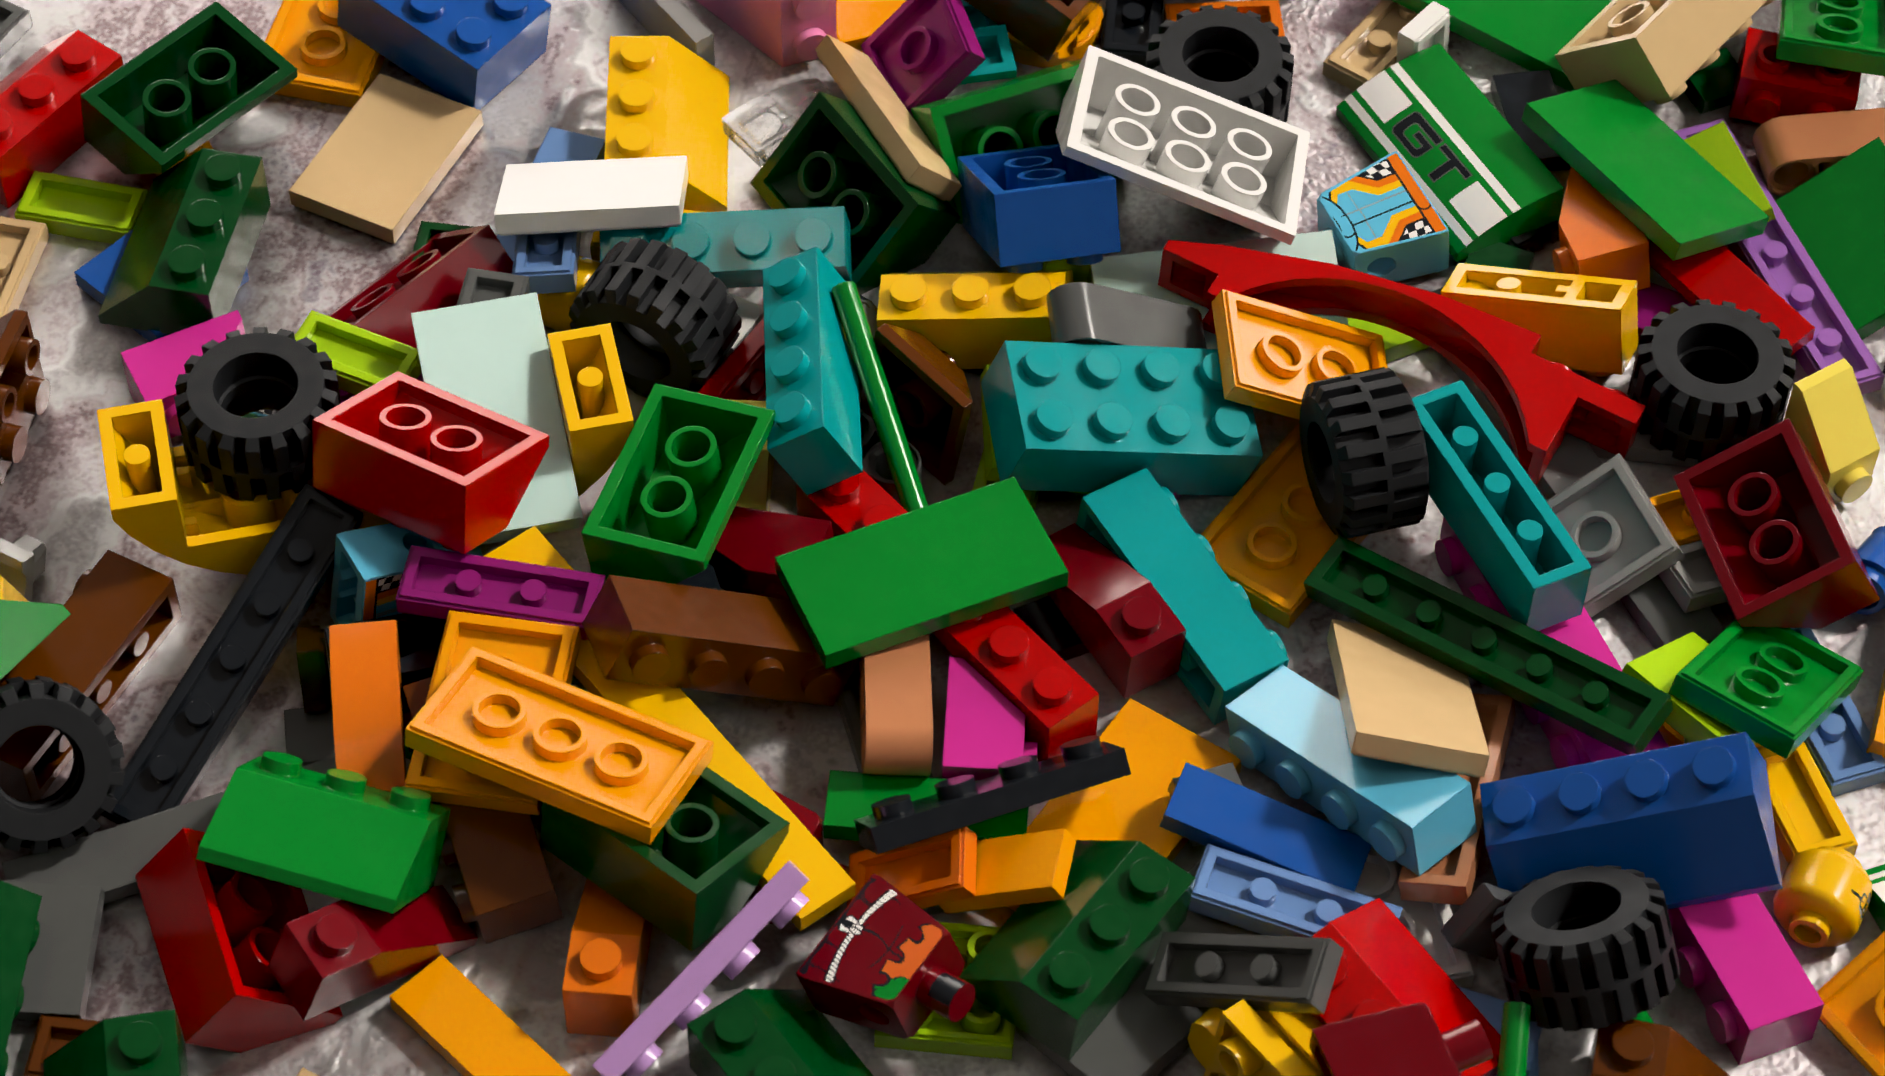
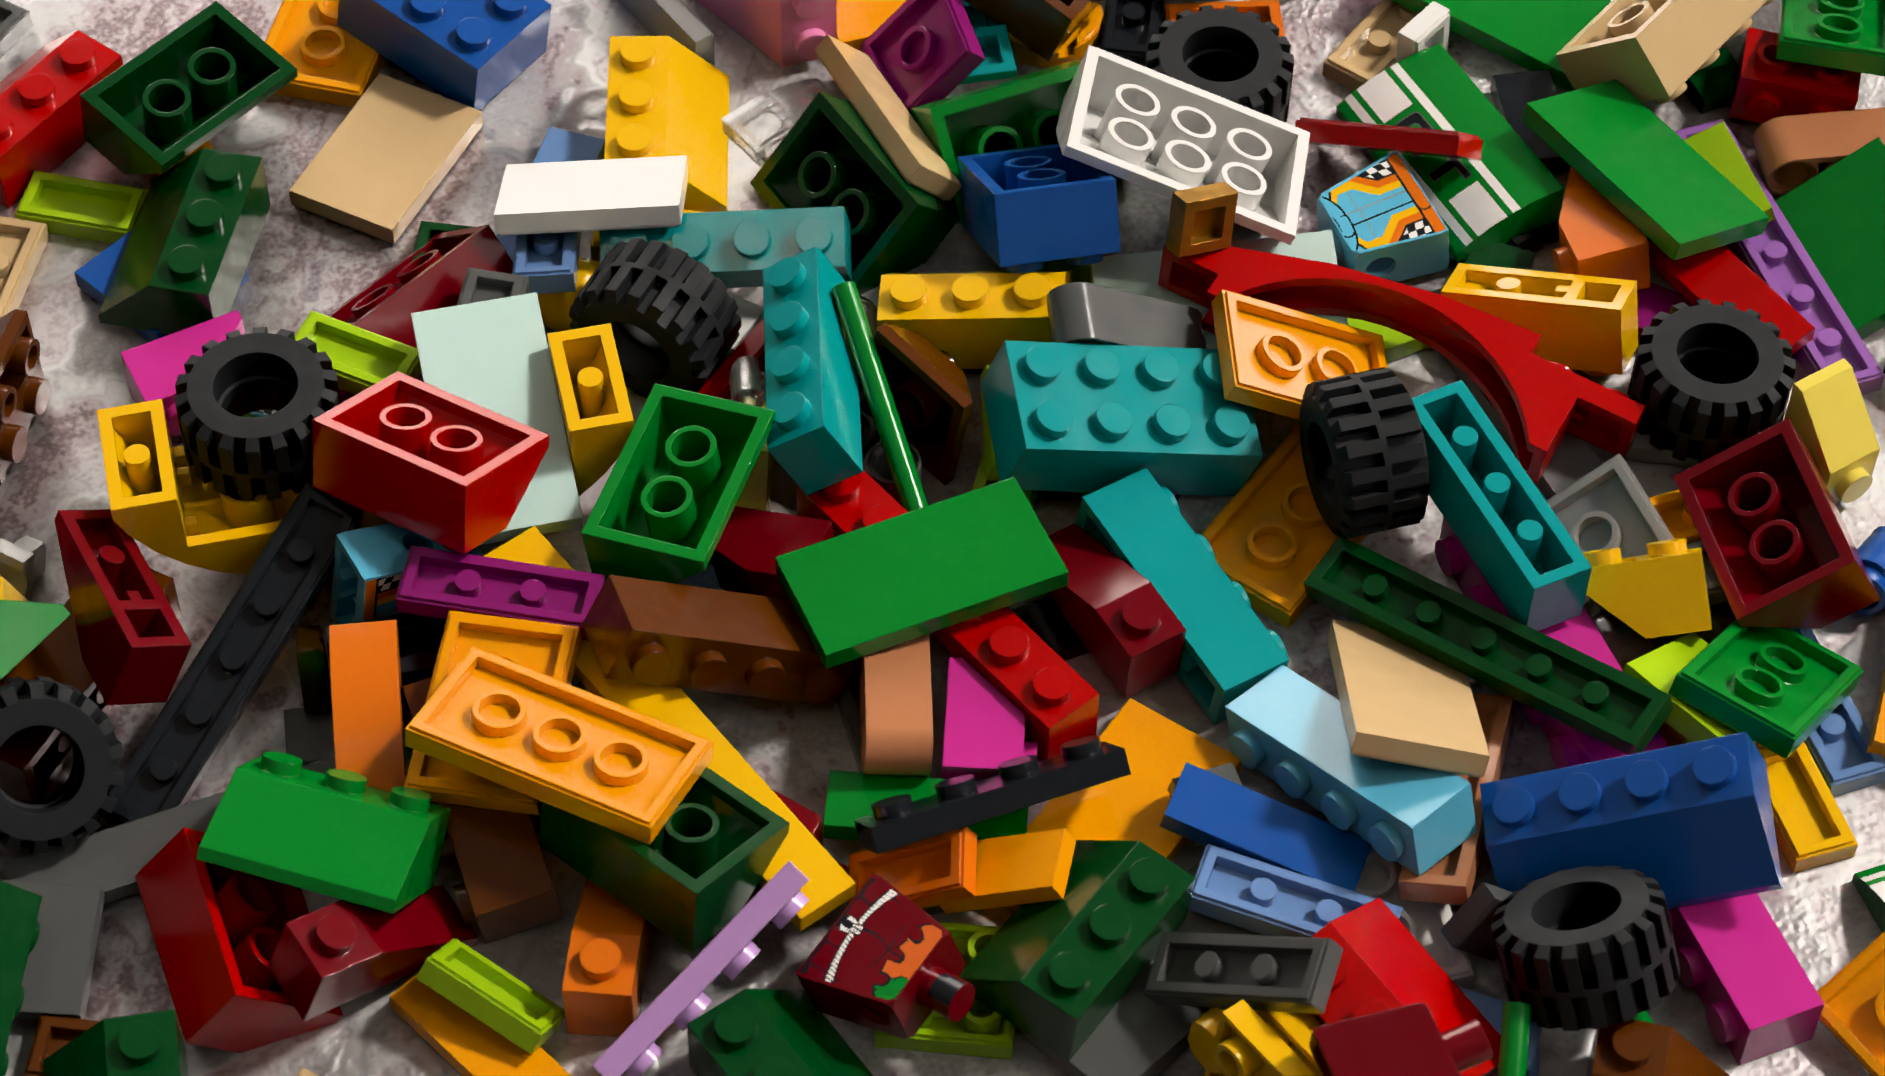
(119, 610): none -> dark red slope
(491, 995): none -> lime tile
(747, 382): none -> clear arm
(1201, 219): none -> pearl gold plate
(1392, 138): none -> red tile
(1654, 591): none -> yellow slope
(1823, 894): yellow head -> none

